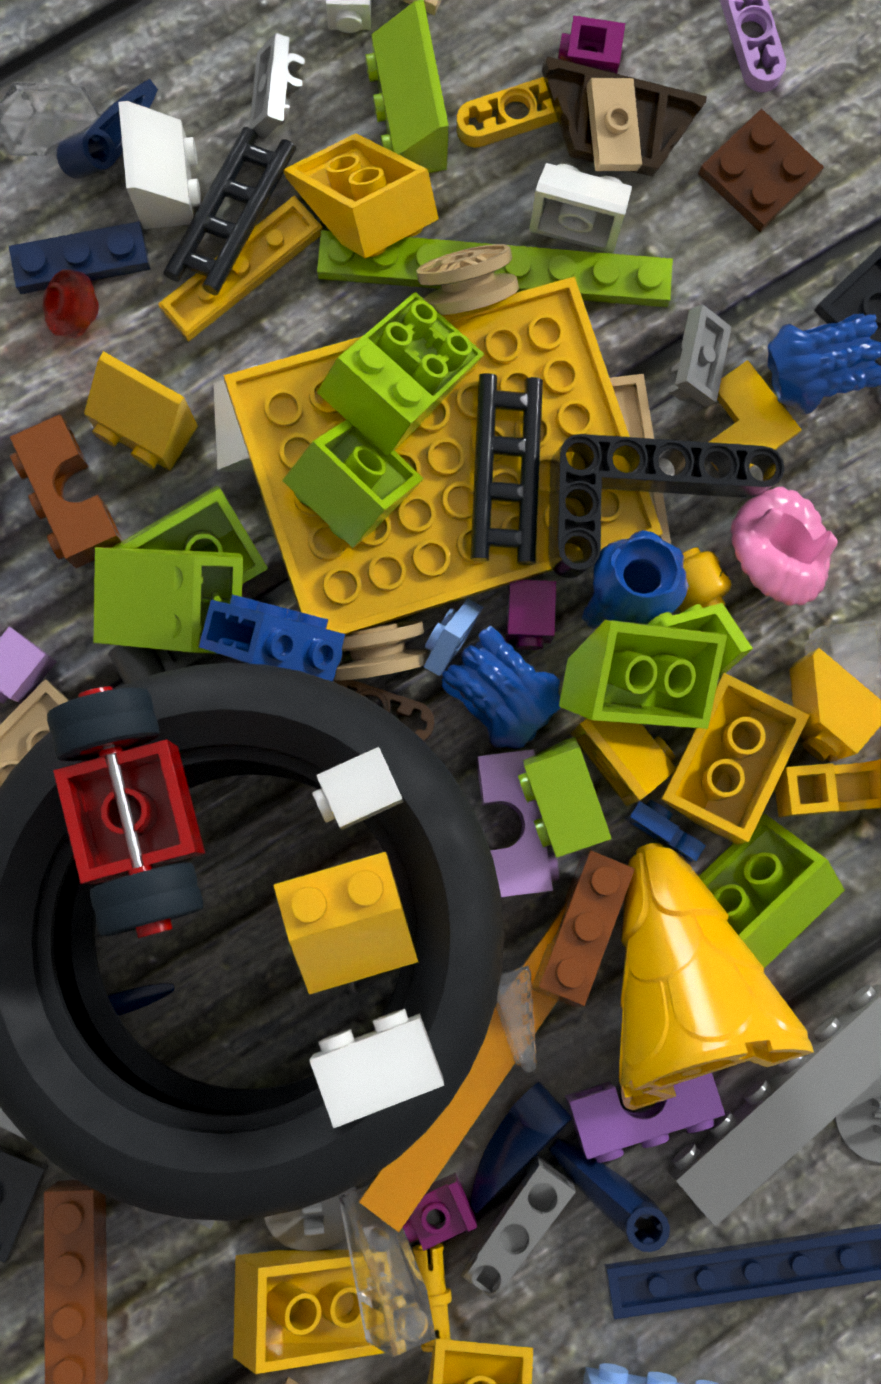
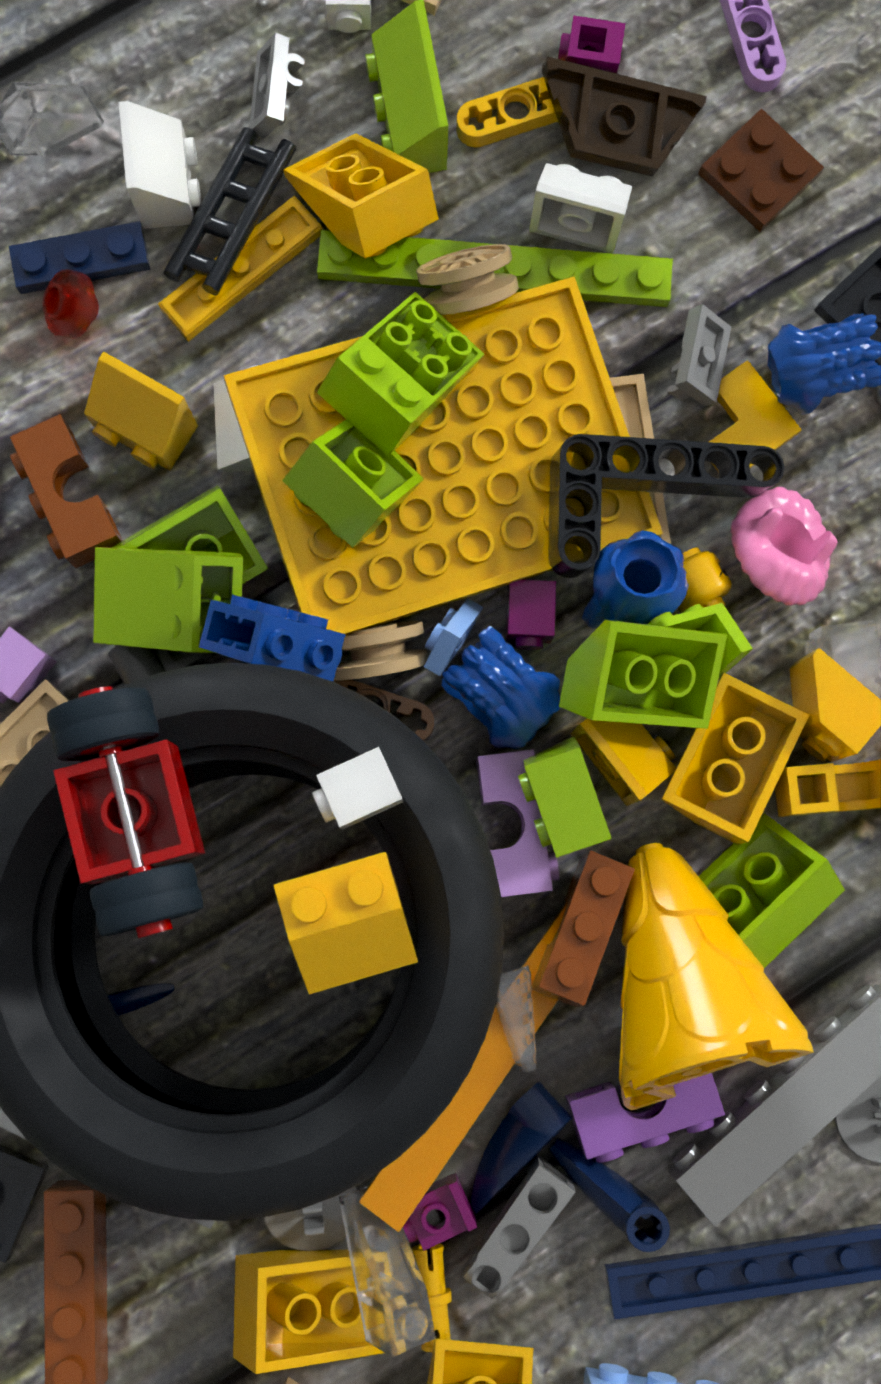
(102, 140): dark blue piece -> none
(375, 1068): white brick -> none
(486, 490): black bar -> none
(614, 124): tan plate -> none
(656, 823): blue plate -> none

